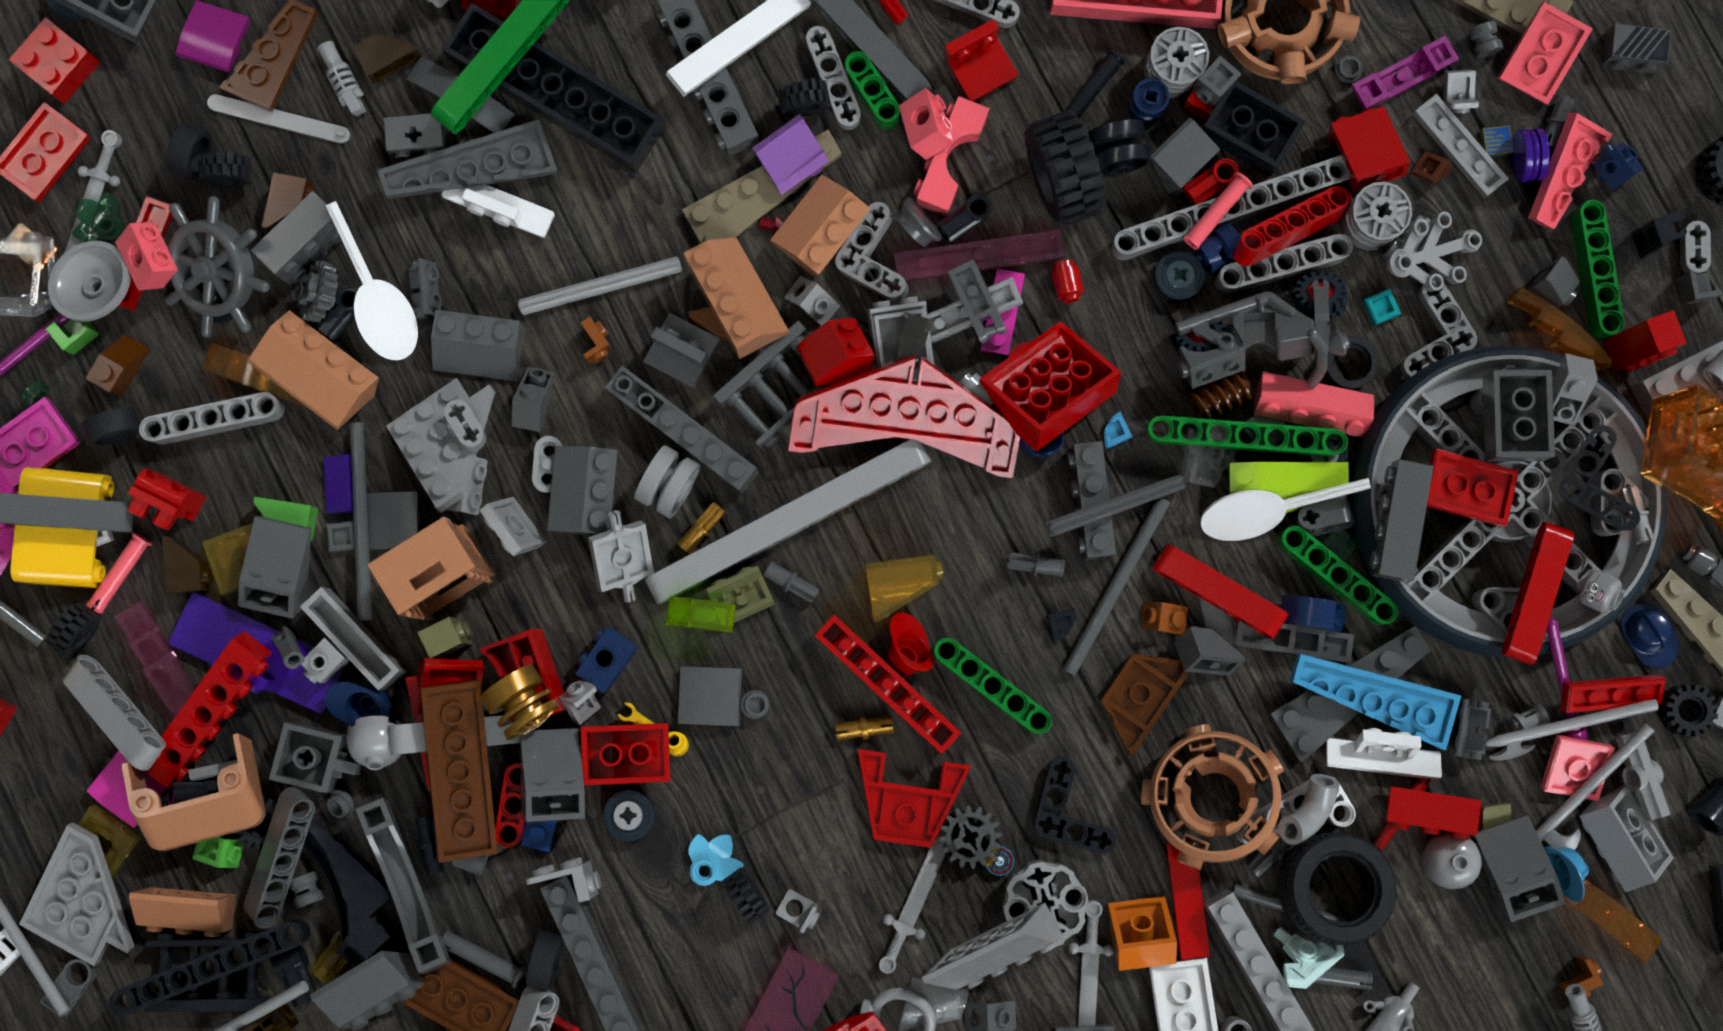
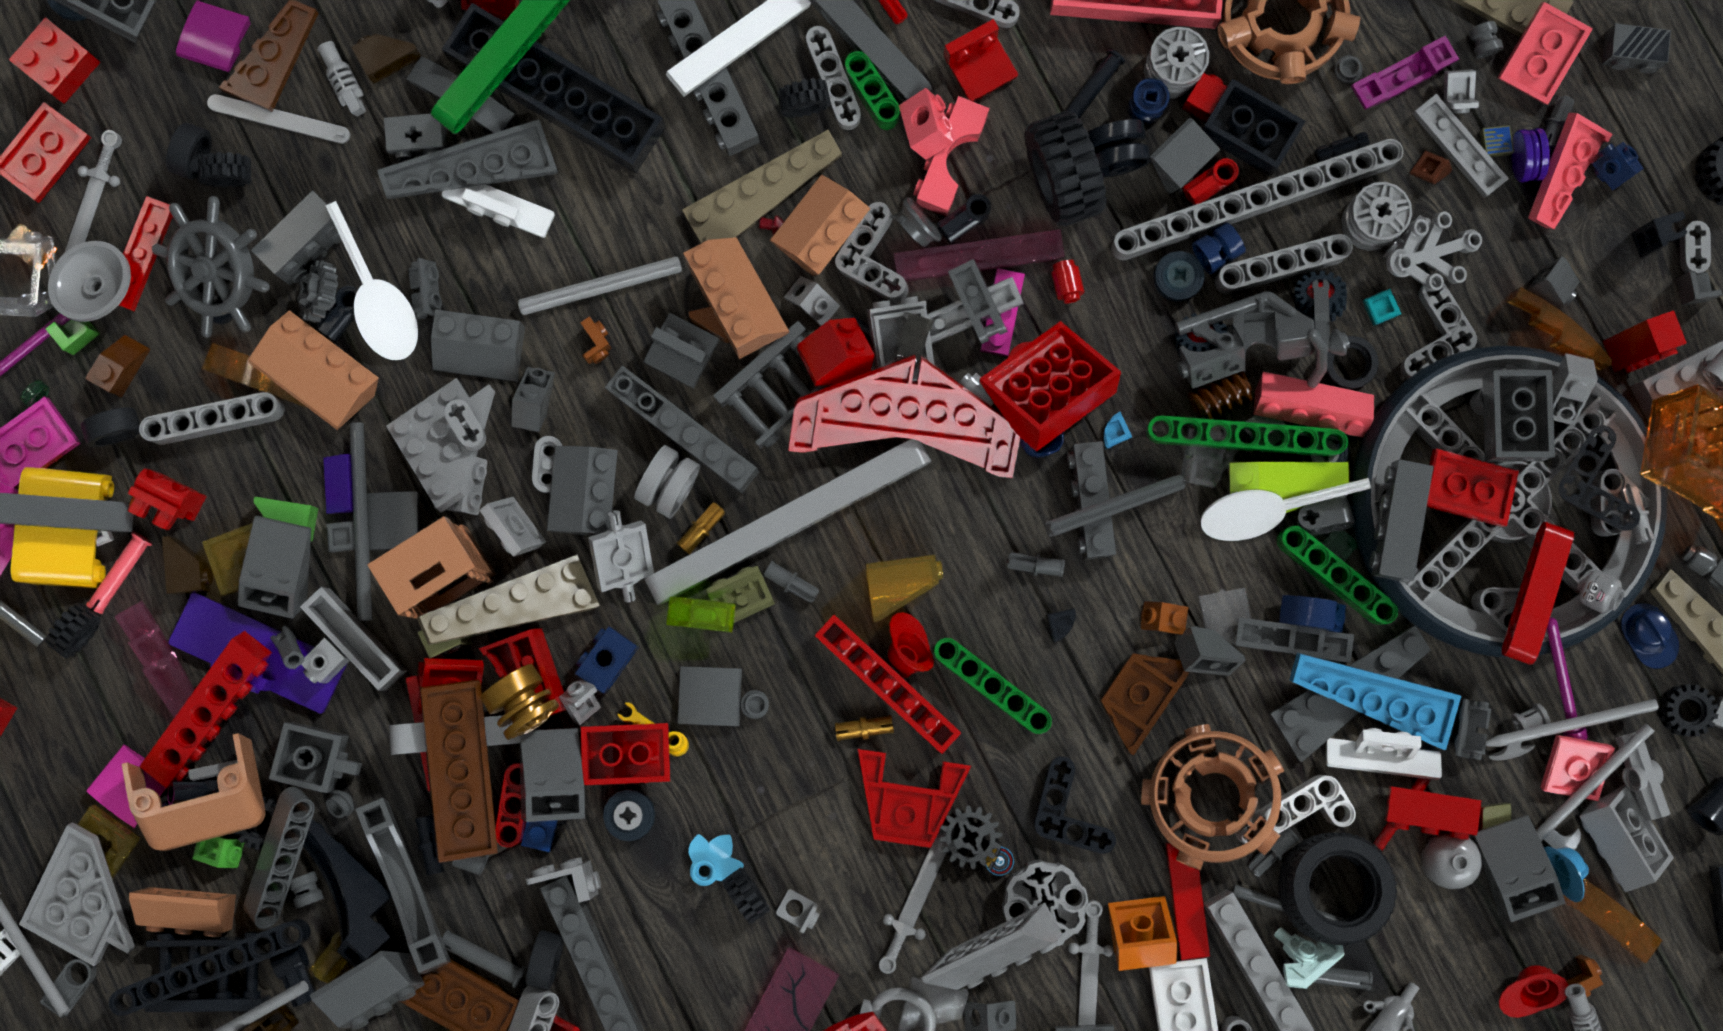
(95, 217): clear green plate -> none
(114, 712): light grey beam -> none
(146, 255): coral brick -> none
(283, 197): reddish brown slope -> none
(350, 702): dark blue piece -> none
(370, 742): light grey cylinder -> none
(529, 598): none -> wing
(790, 155): medium lavender slope -> none
(1116, 586): dark grey piece -> none
(1216, 81): dark grey bracket -> none
(1218, 210): coral pin -> none
(1220, 591): red beam -> none
(1291, 226): red beam -> none
(1312, 811): light grey cylinder -> none
(1369, 148): red panel -> none
(1532, 992): none -> red piece
(1590, 281): green beam -> none
(1611, 693): red tile -> none

